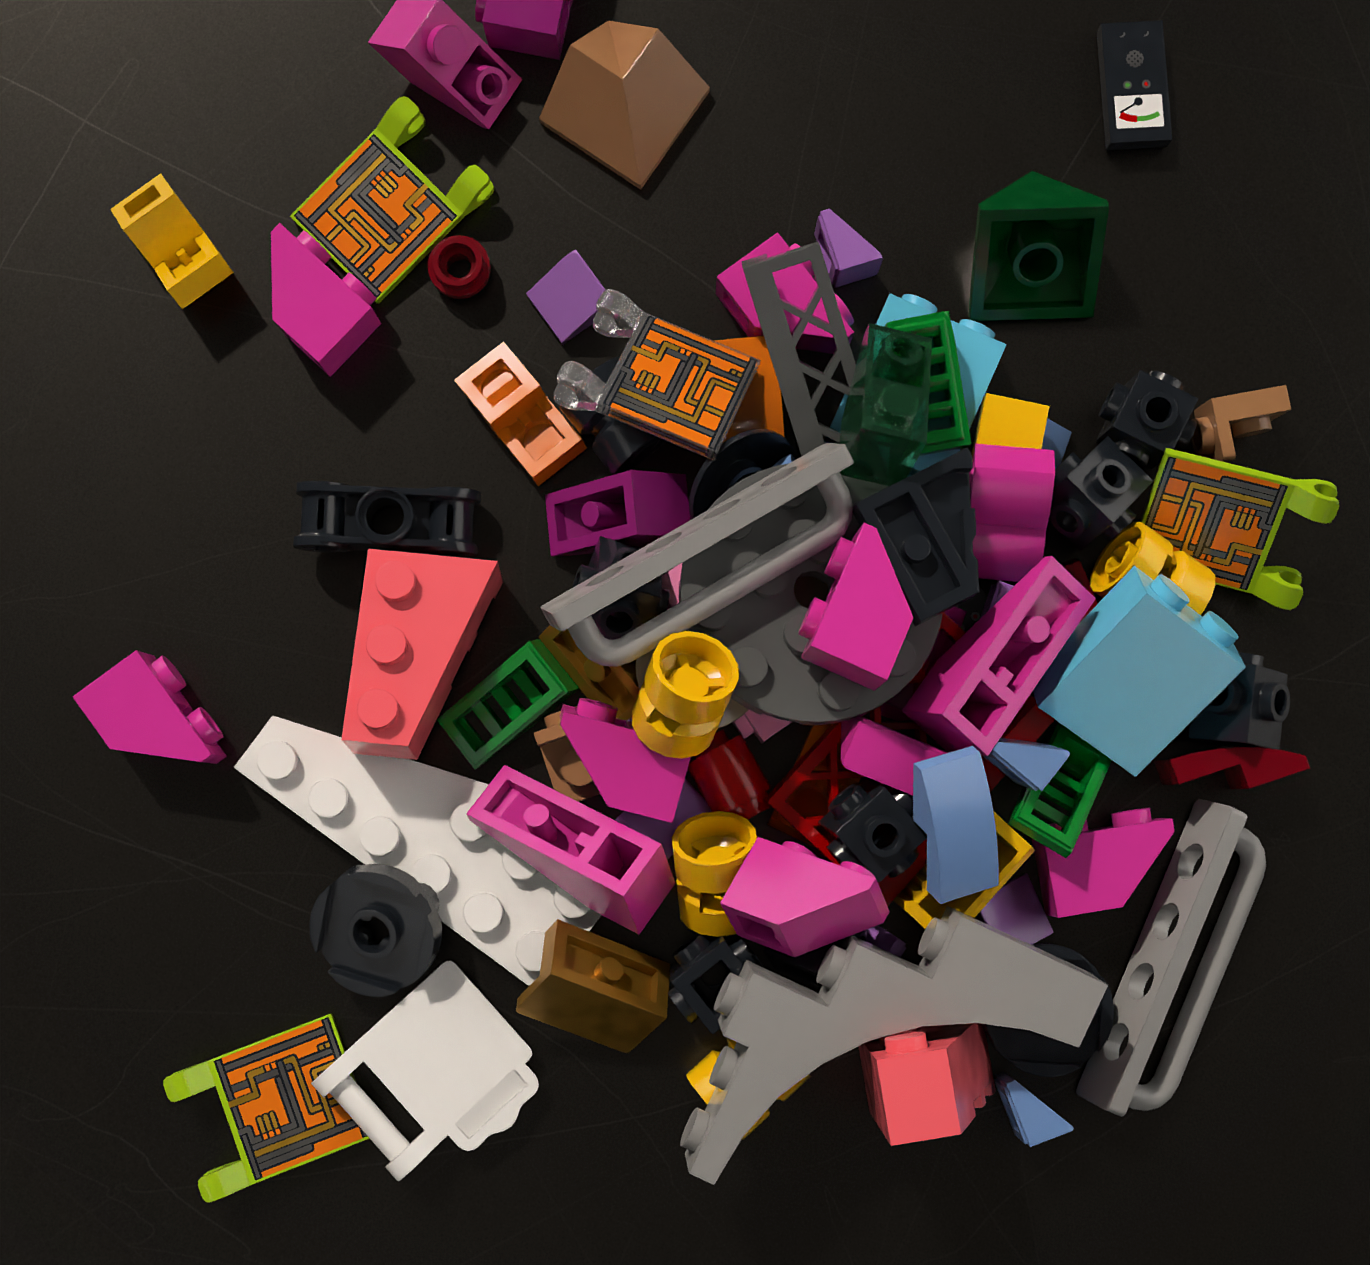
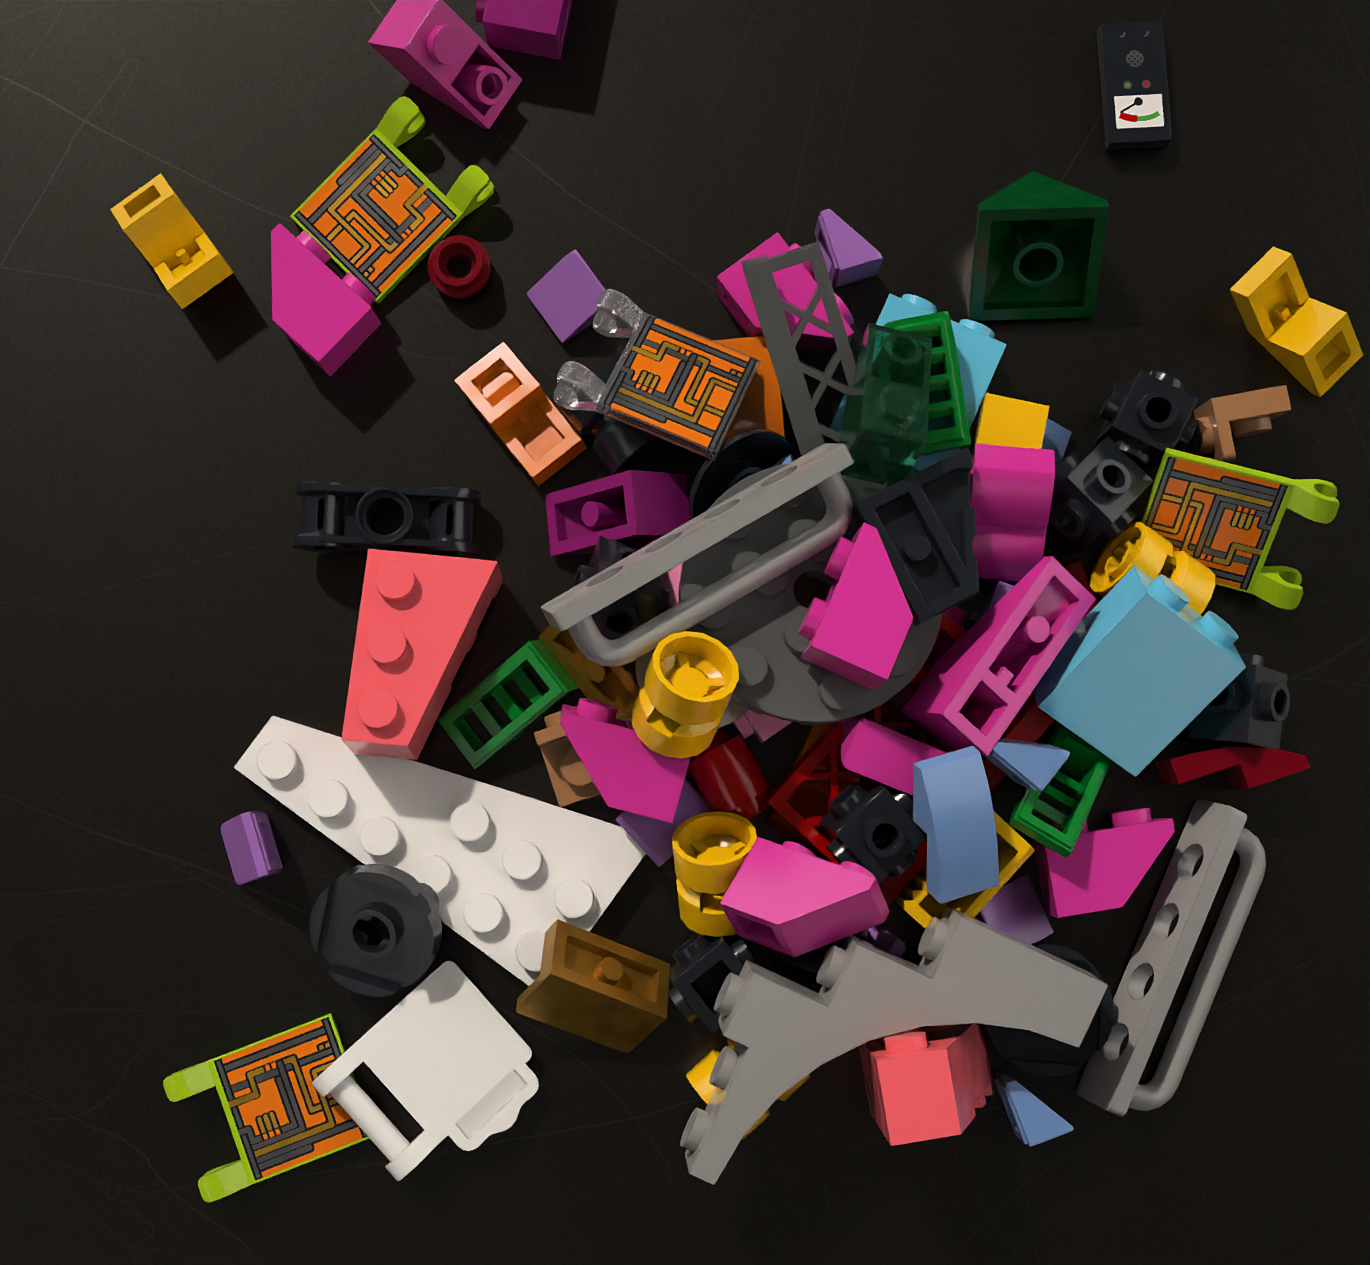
(143, 711): dark pink slope -> none
(251, 847): none -> medium lavender slope
(576, 848): dark pink slope -> none
(623, 98): medium nougat slope -> none
(1298, 331): none -> yellow slope

